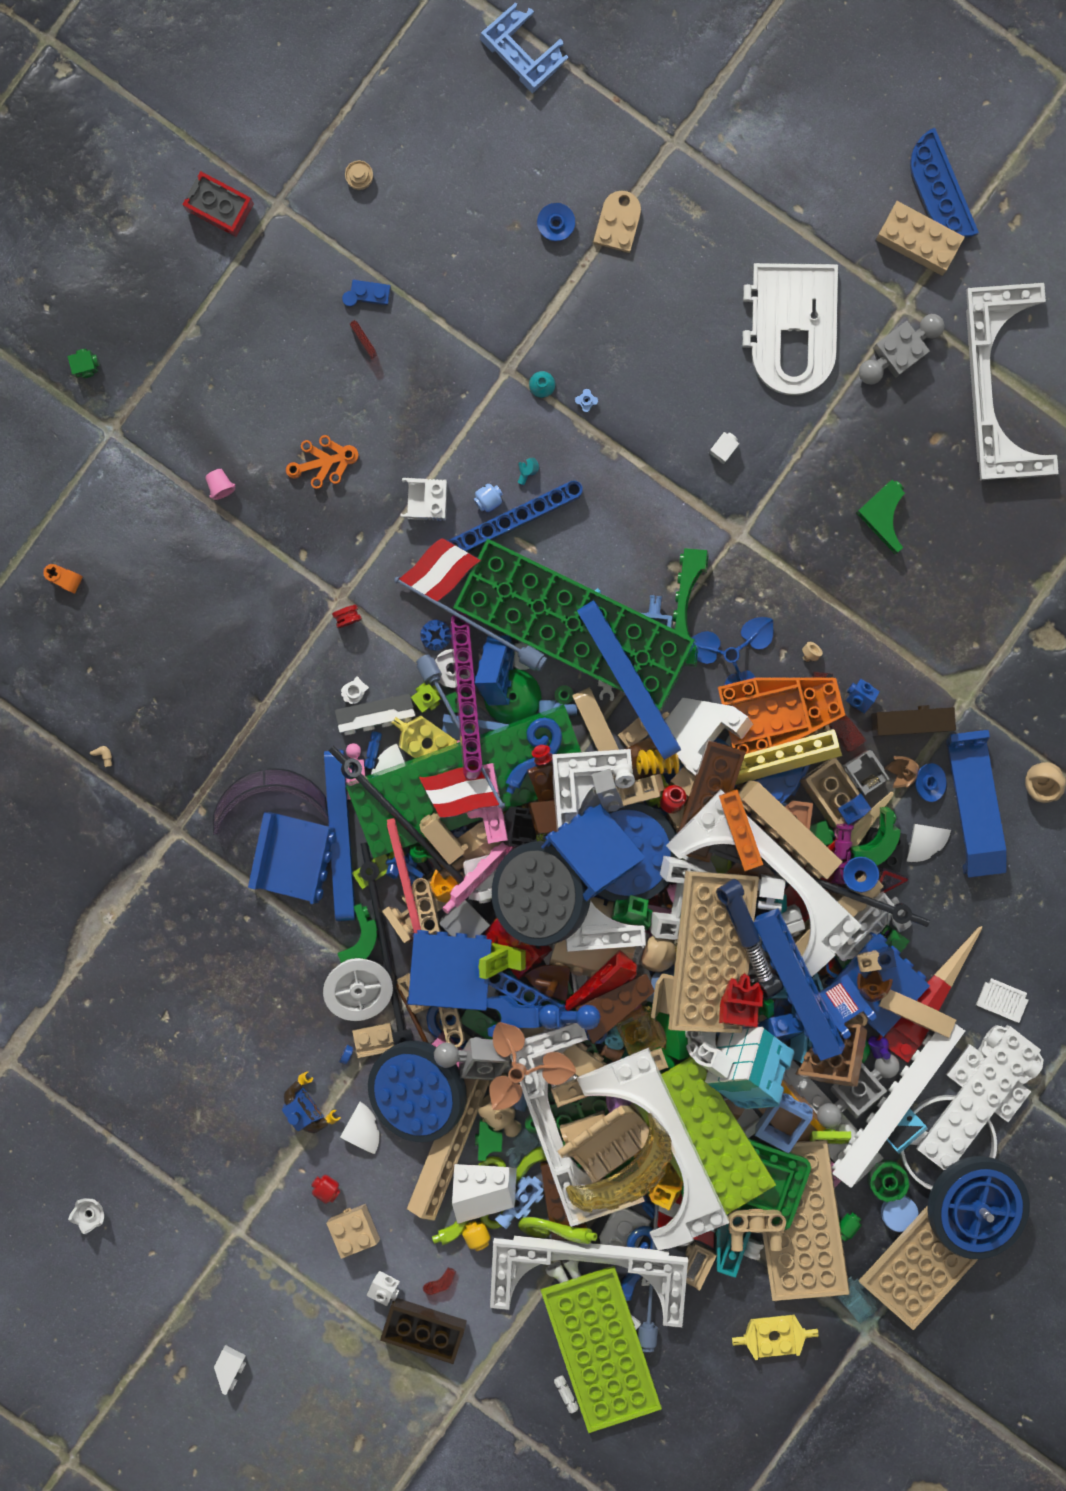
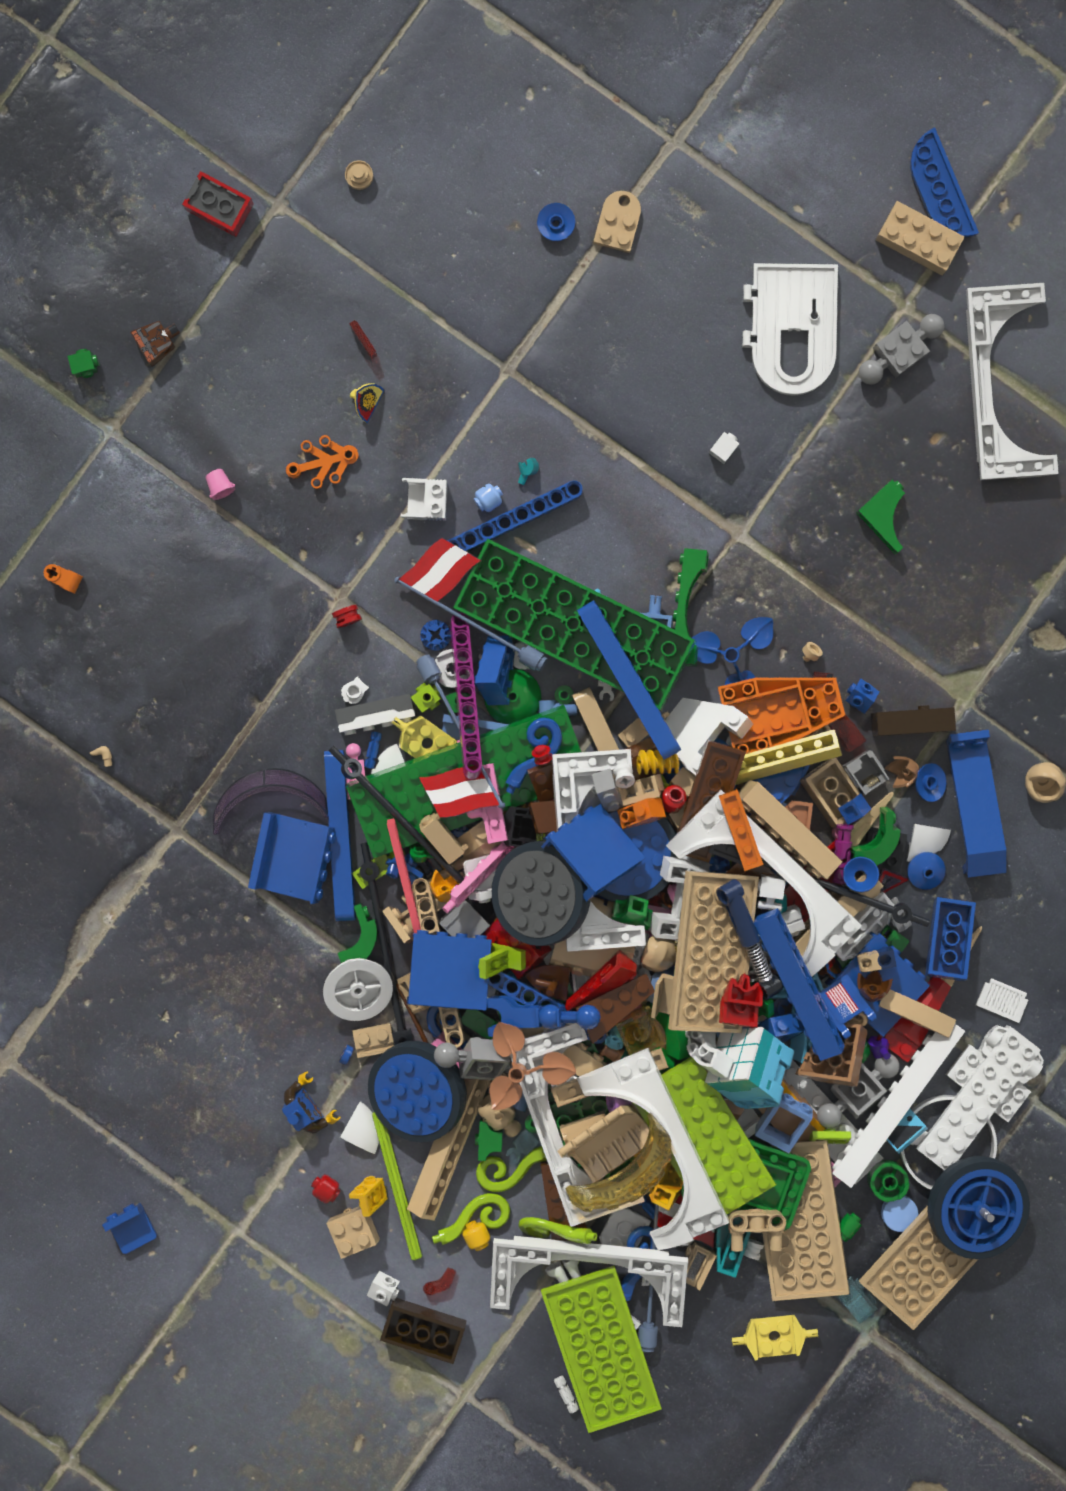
(79, 1216): white piece -> none
(130, 1228): none -> blue bracket
(155, 341): none -> torso
(227, 1366): white slope -> none
(366, 400): none -> shield
(367, 292): blue hinge -> none
(370, 1195): none -> yellow bracket
(397, 1188): none -> lime axle
(482, 1190): white wedge -> none
(498, 39): light blue wedge -> none
(525, 1199): light blue brick -> none
(542, 384): teal brick -> none
(586, 405): light blue plate -> none
(641, 812): none -> orange slope
(719, 864): none -> blue plant
(823, 832): green brick -> none
(922, 863): none -> blue dish
(950, 939): none -> blue brick

